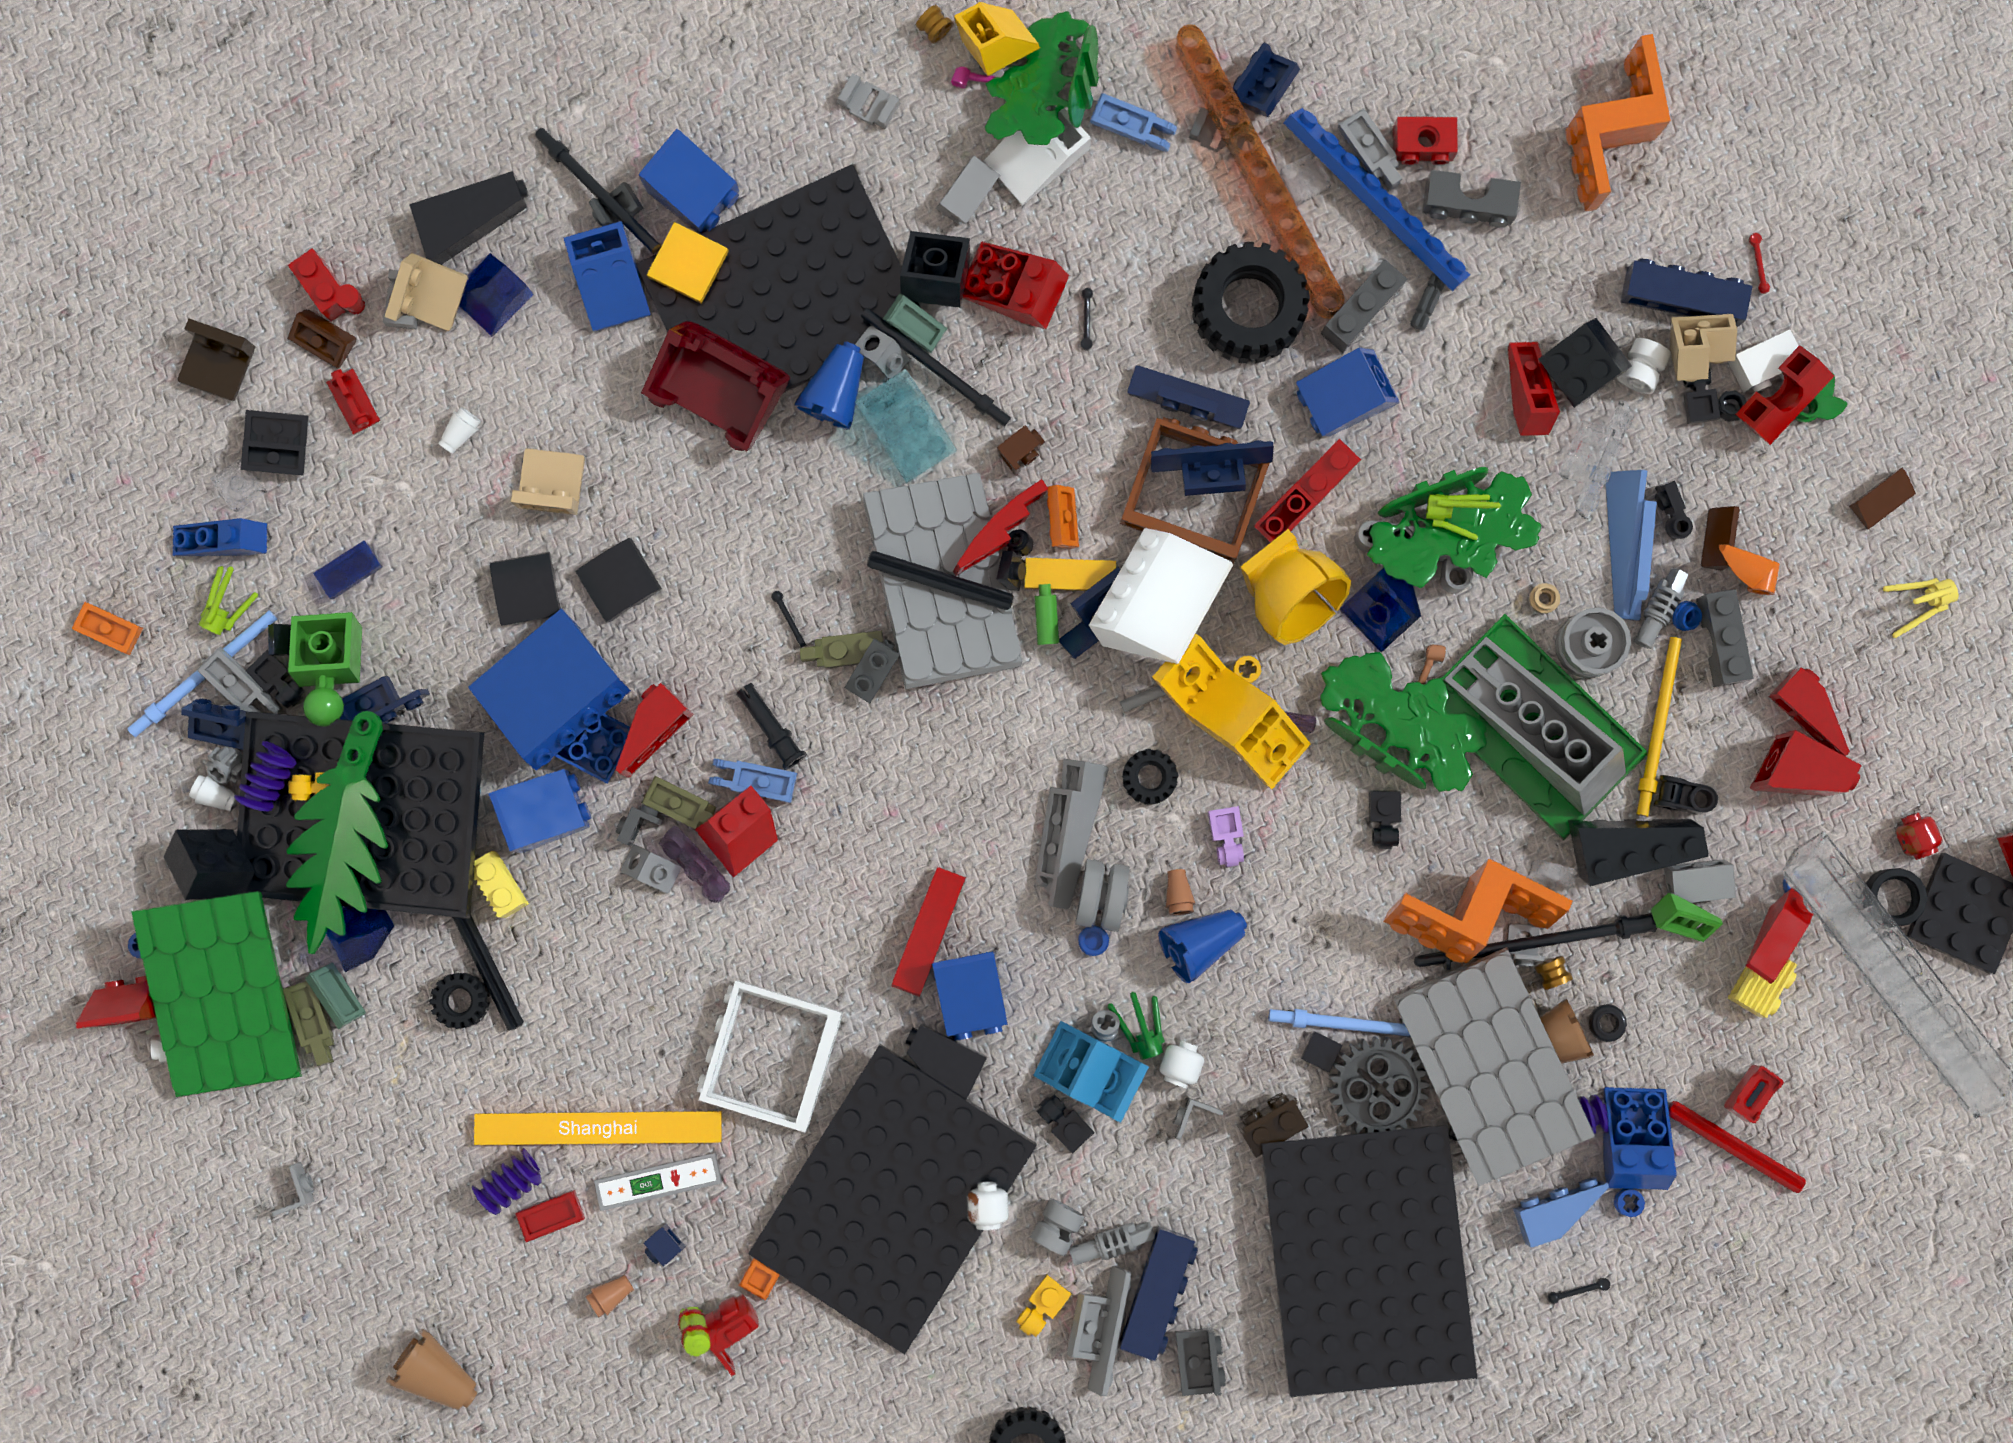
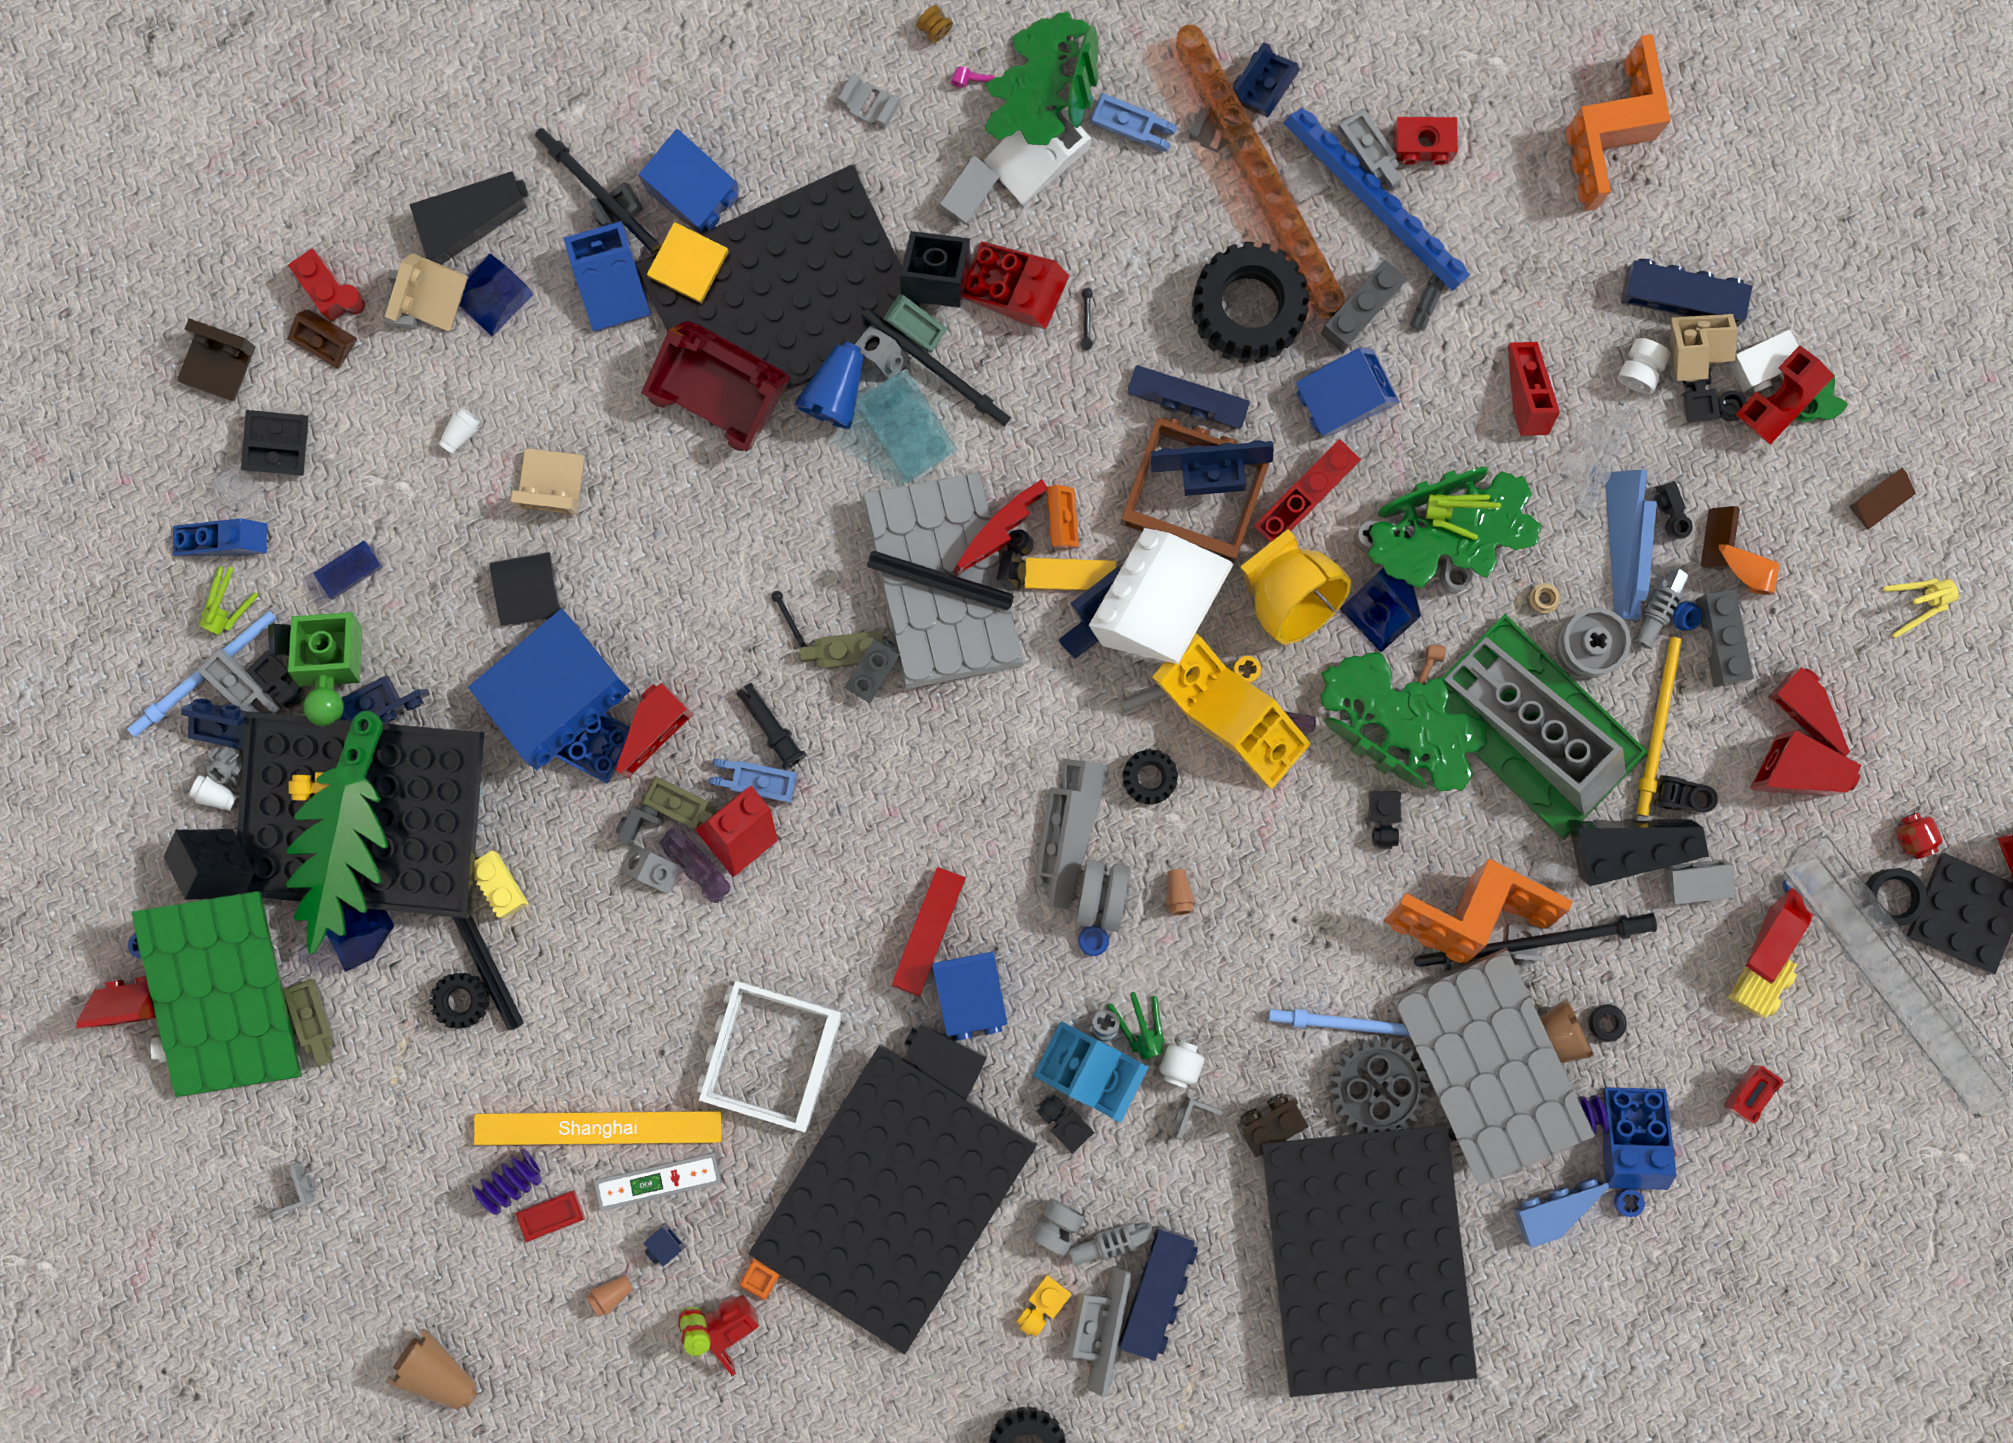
(107, 628): orange plate -> none
(267, 779): dark purple piece -> none
(335, 995): sand green tile -> none
(352, 400): red hinge -> none
(540, 810): blue slope -> none
(618, 579): black slope -> none
(987, 1206): white head -> none
(994, 36): yellow slope -> none
(1020, 448): reddish brown brick -> none
(1046, 616): bright green cylinder -> none
(1198, 1362): dark grey bracket -> none
(1201, 942): blue cone -> none
(1226, 826): lavender plate -> none
(1321, 1051): black tile -> none
(1445, 199): dark grey arch -> none
(1553, 973): pearl gold wheel -> none
(1585, 362): black brick -> none
(1602, 1284): black hinge -> none
(1683, 917): bright green slope -> none
(1736, 1147): red axle -> none
(1755, 239): red hinge -> none

